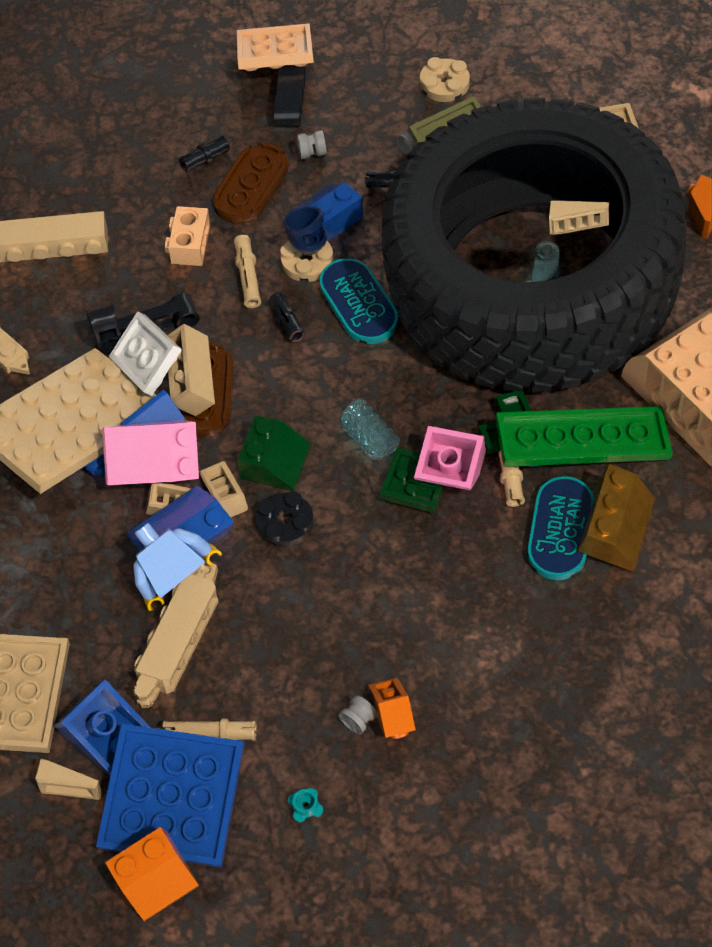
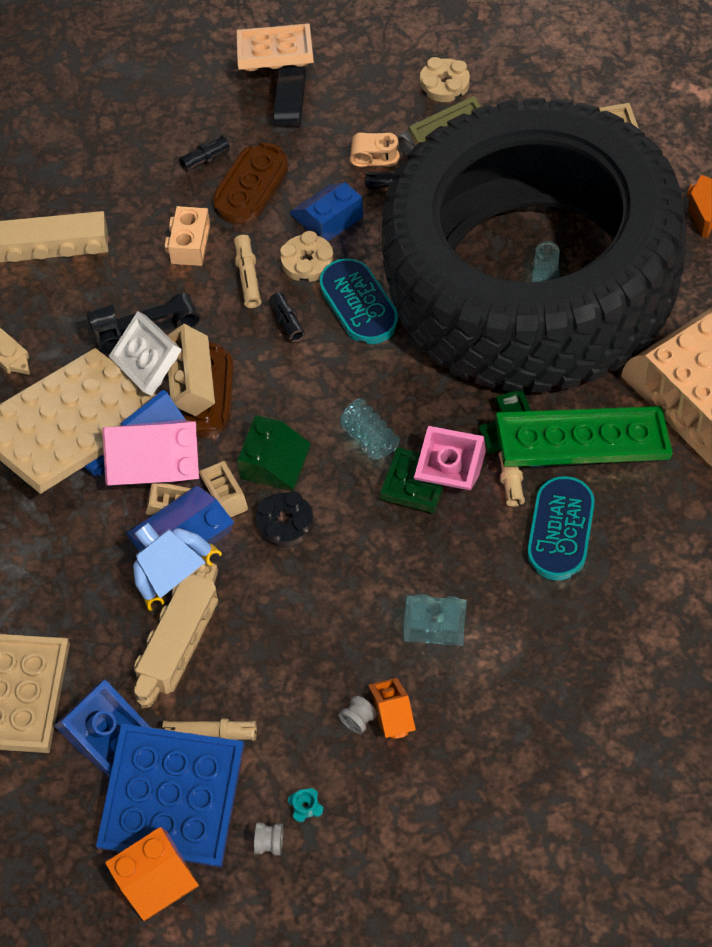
(65, 782): tan slope -> none
(268, 838): none -> light grey wheel
(305, 145): light grey wheel -> none
(306, 230): dark blue helmet -> none
(371, 149): none -> light nougat piece
(422, 627): none -> clear light blue brick
(577, 216): tan slope -> none
(617, 518): pearl gold slope -> none

